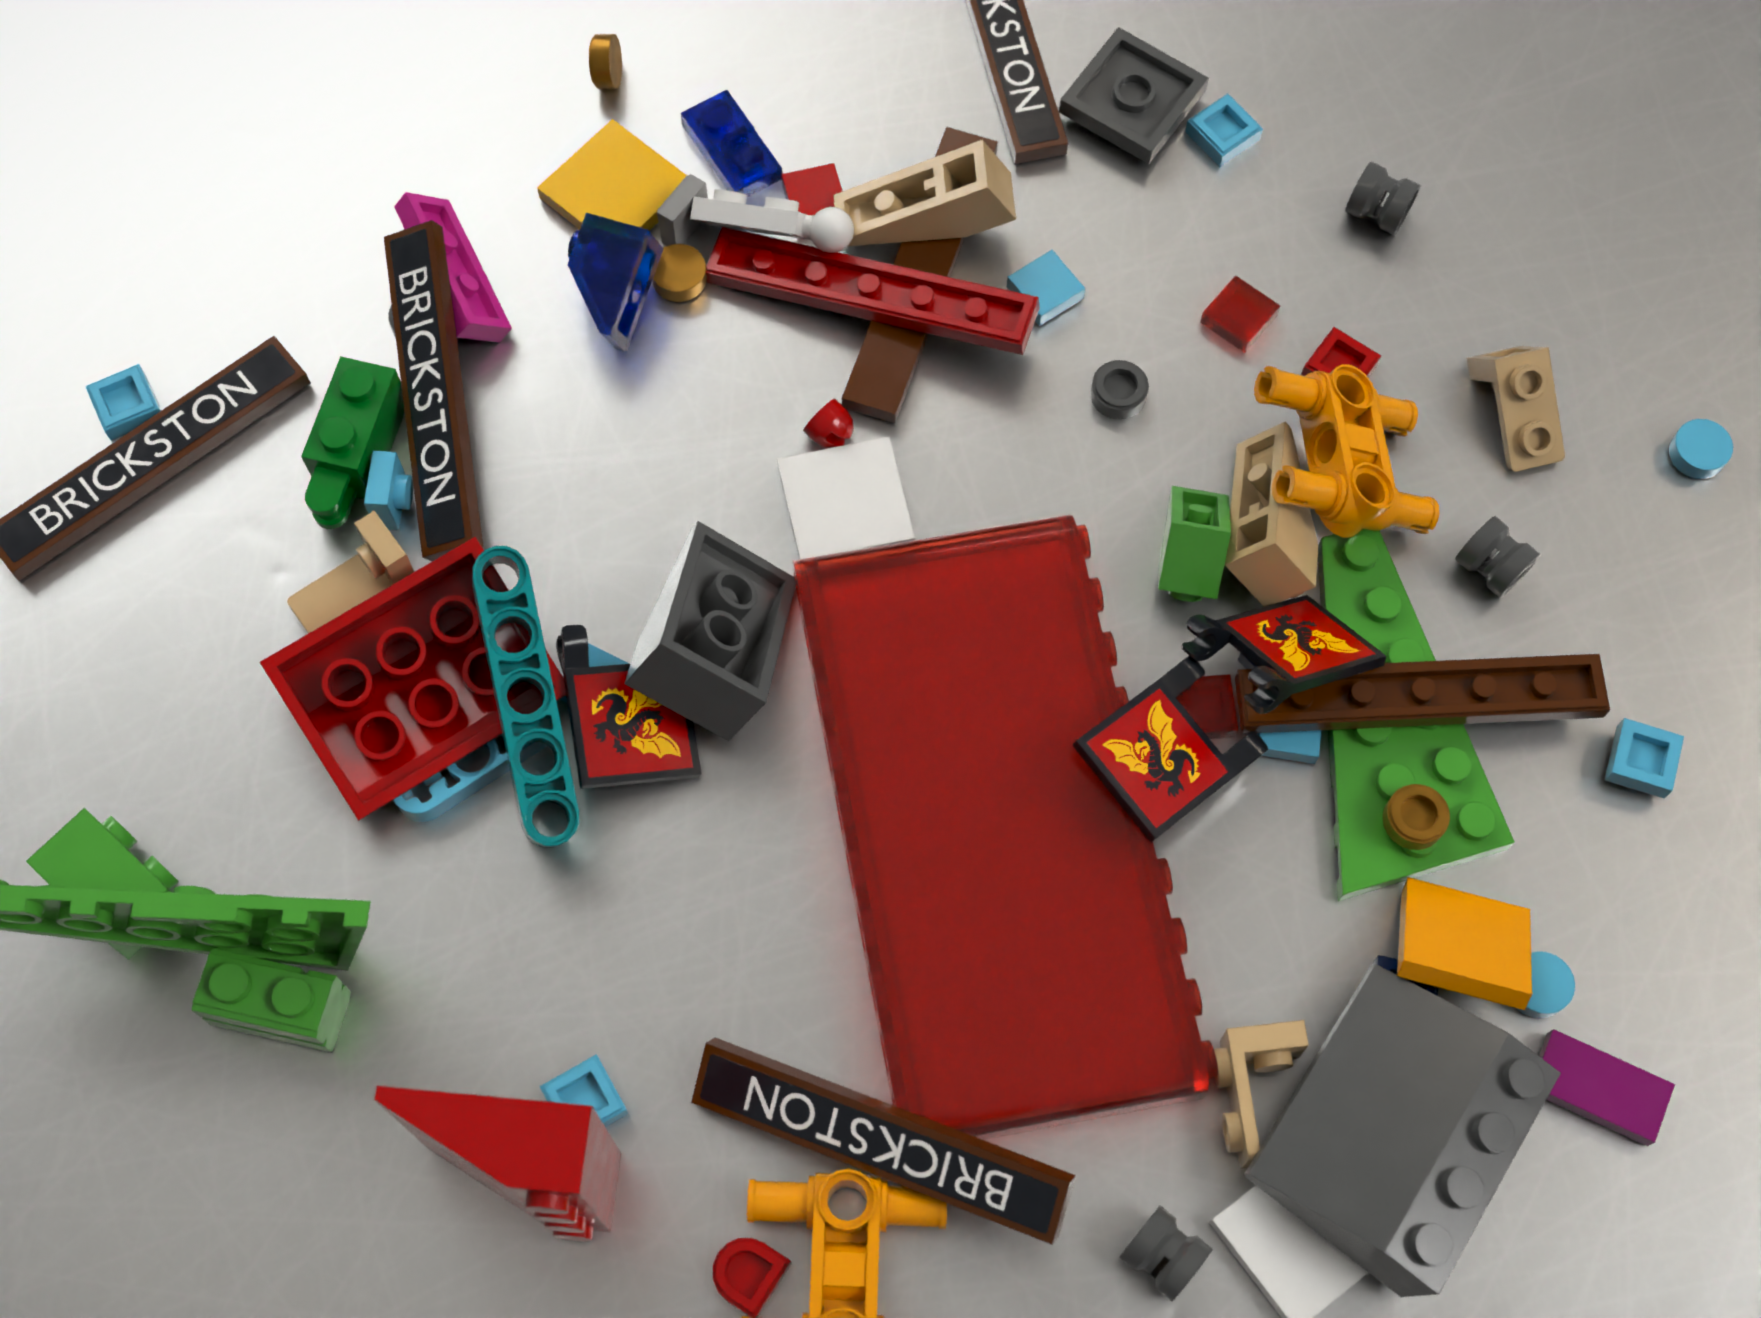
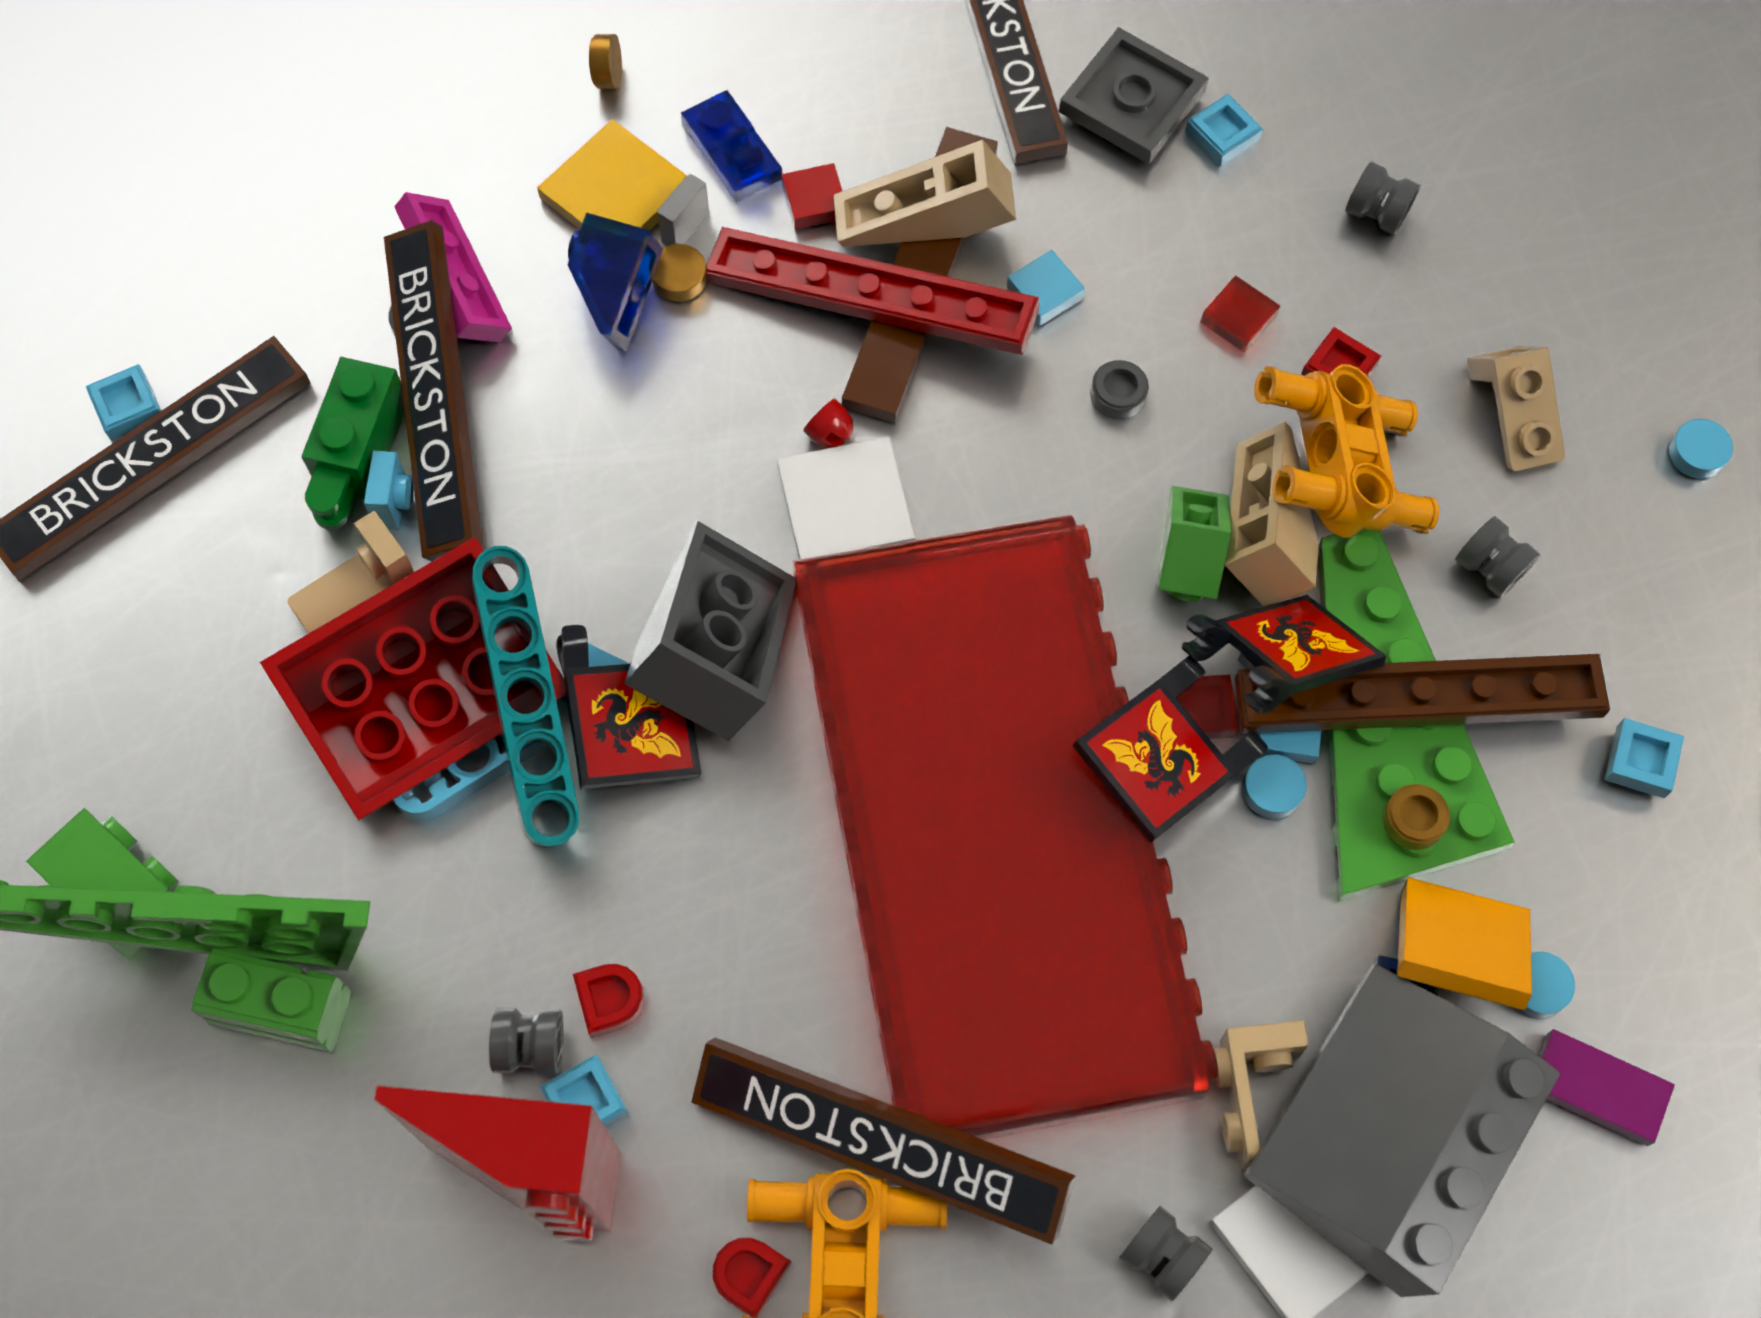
(526, 1041): none -> dark grey wheel
(609, 998): none -> red tile
(828, 229): white plate -> none
(1274, 786): none -> medium azure tile

